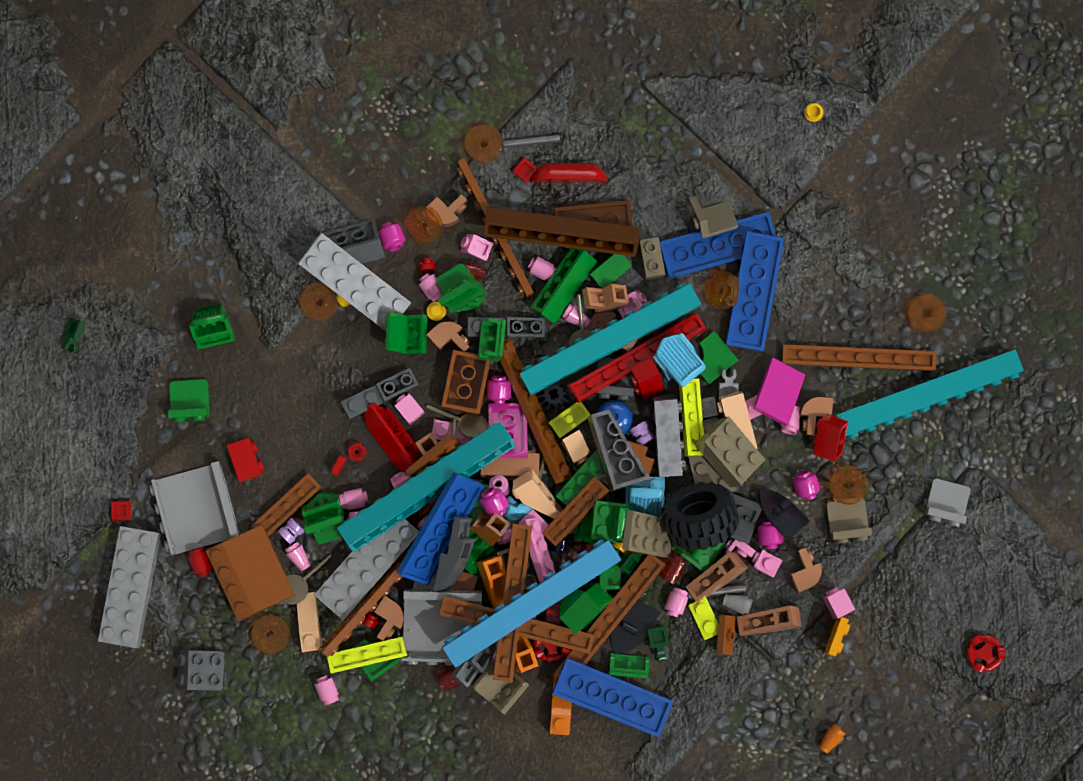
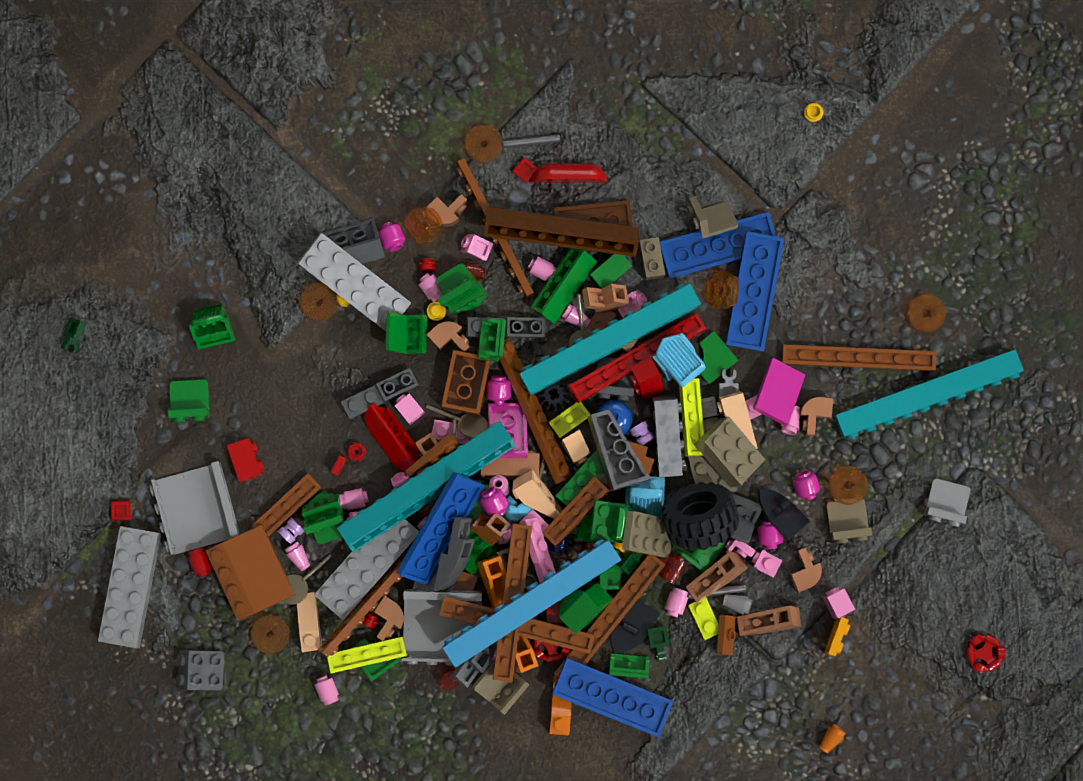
(830, 437): red brick -> none

